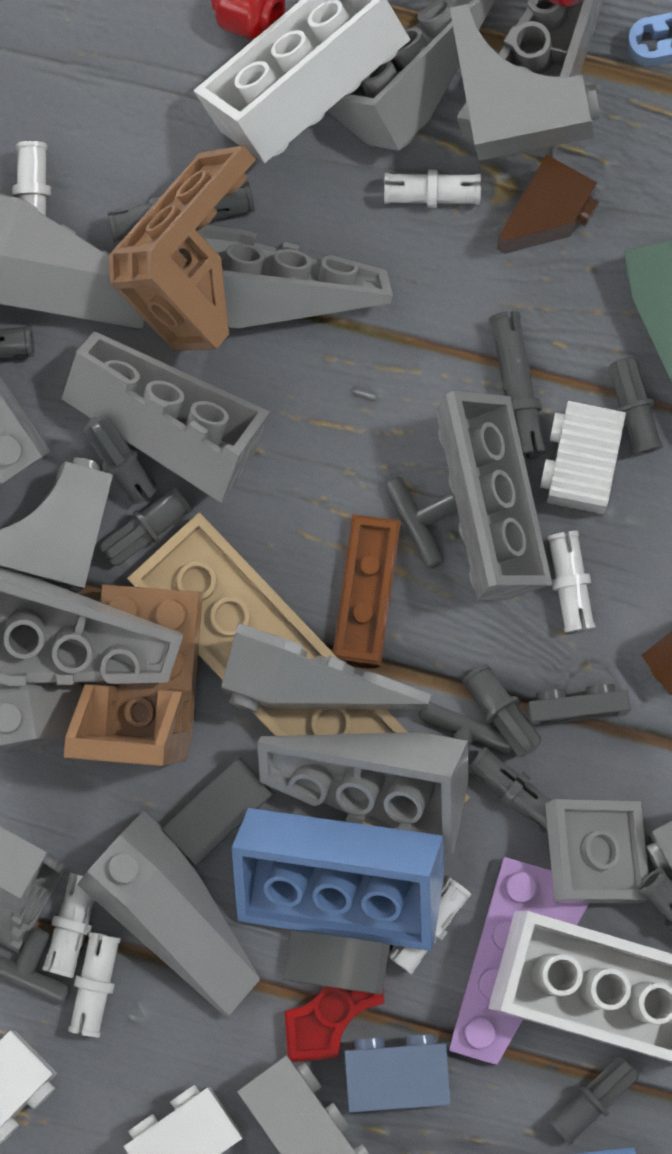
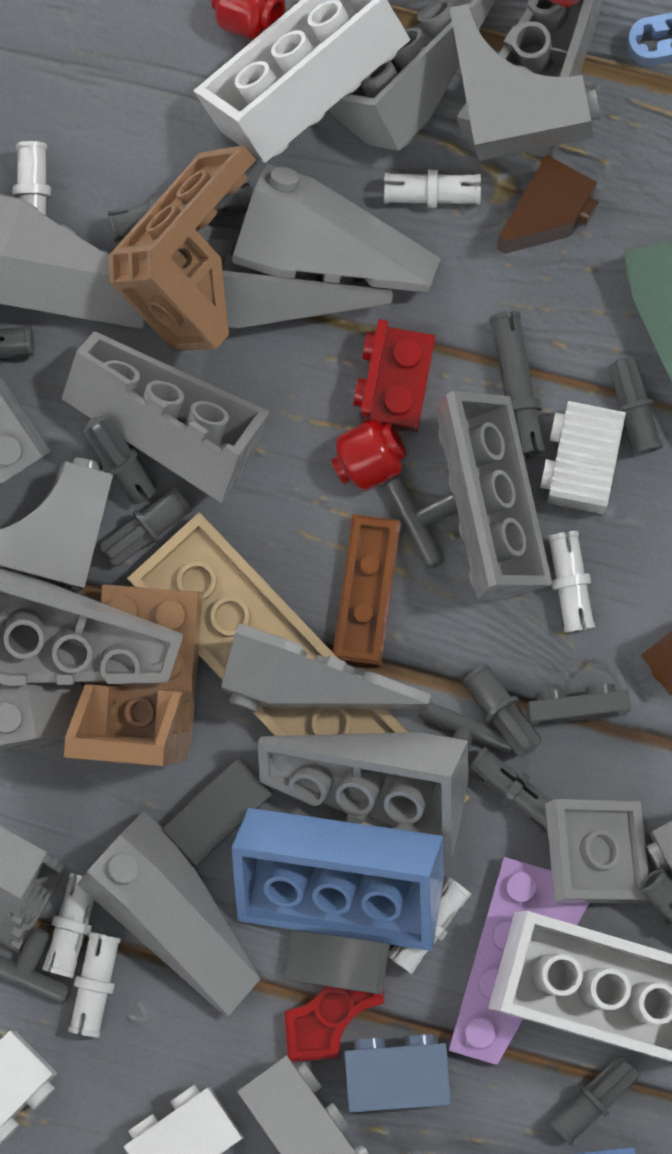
(312, 229): none -> light grey wedge
(369, 455): none -> red head
(395, 376): none -> red bracket

